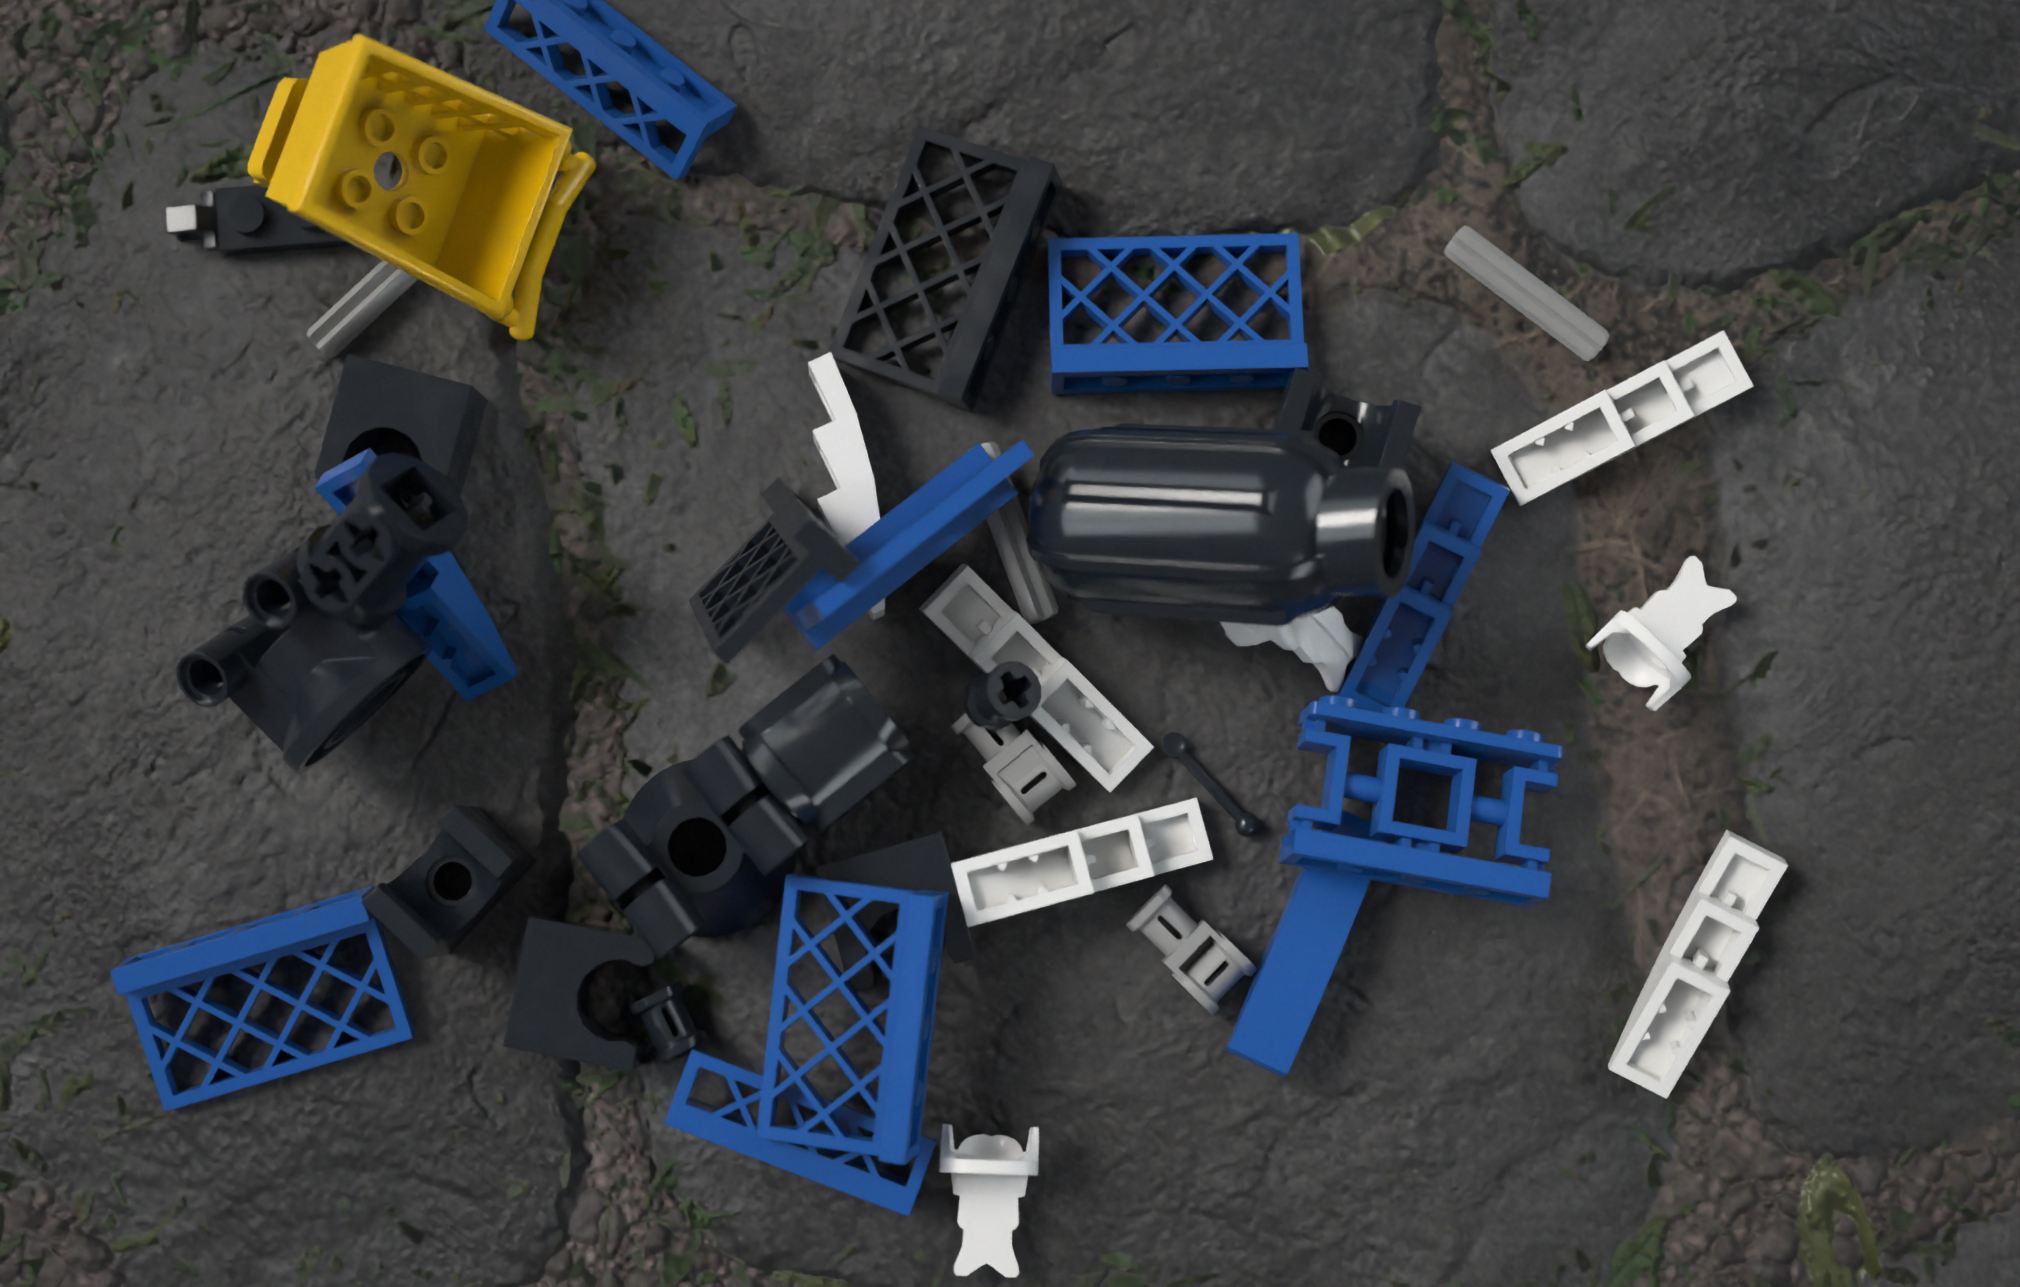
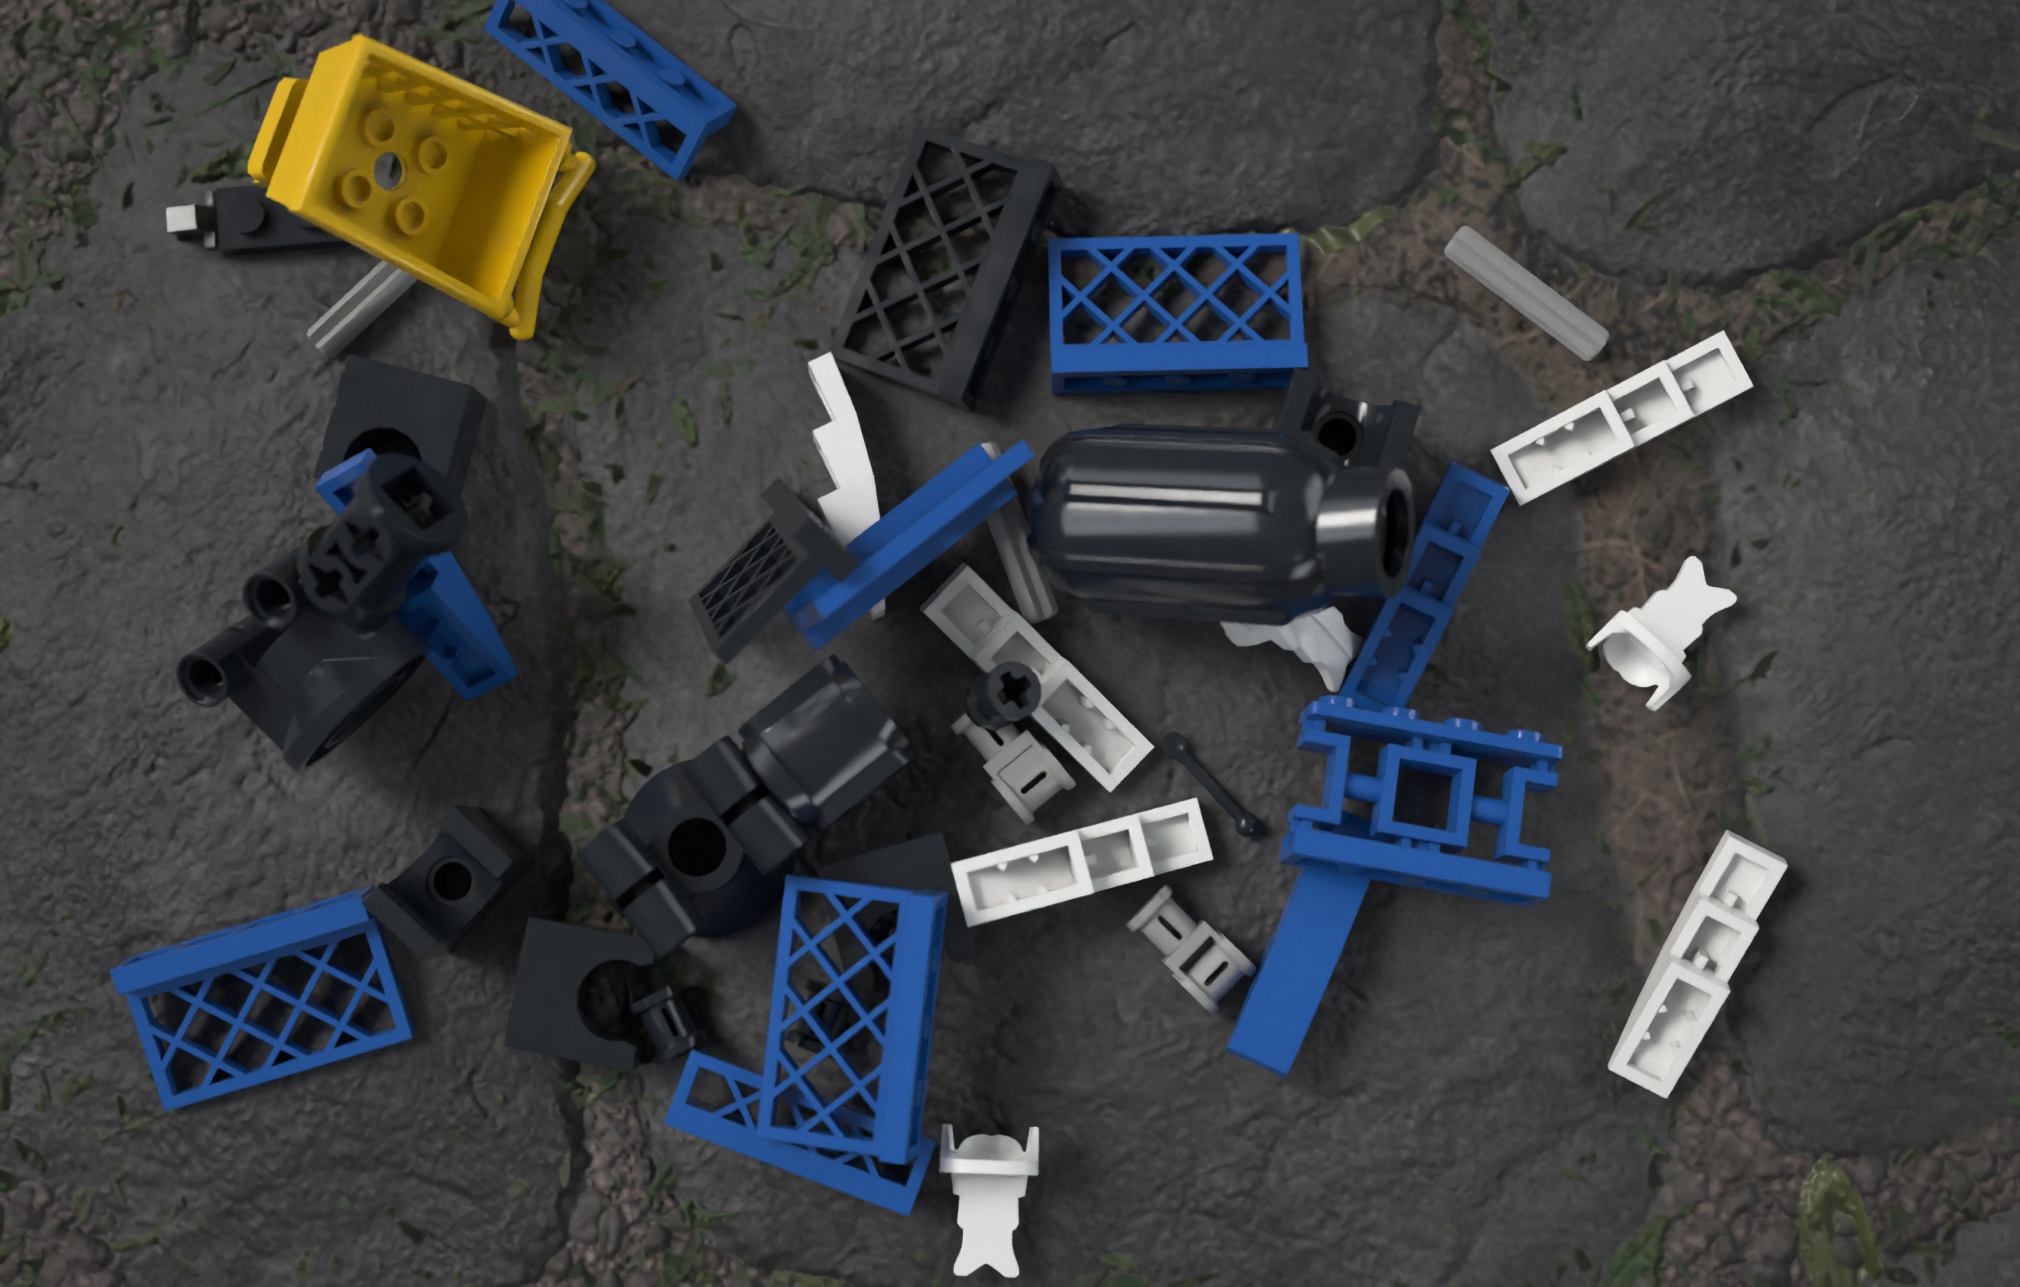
(831, 1011): none -> black bush

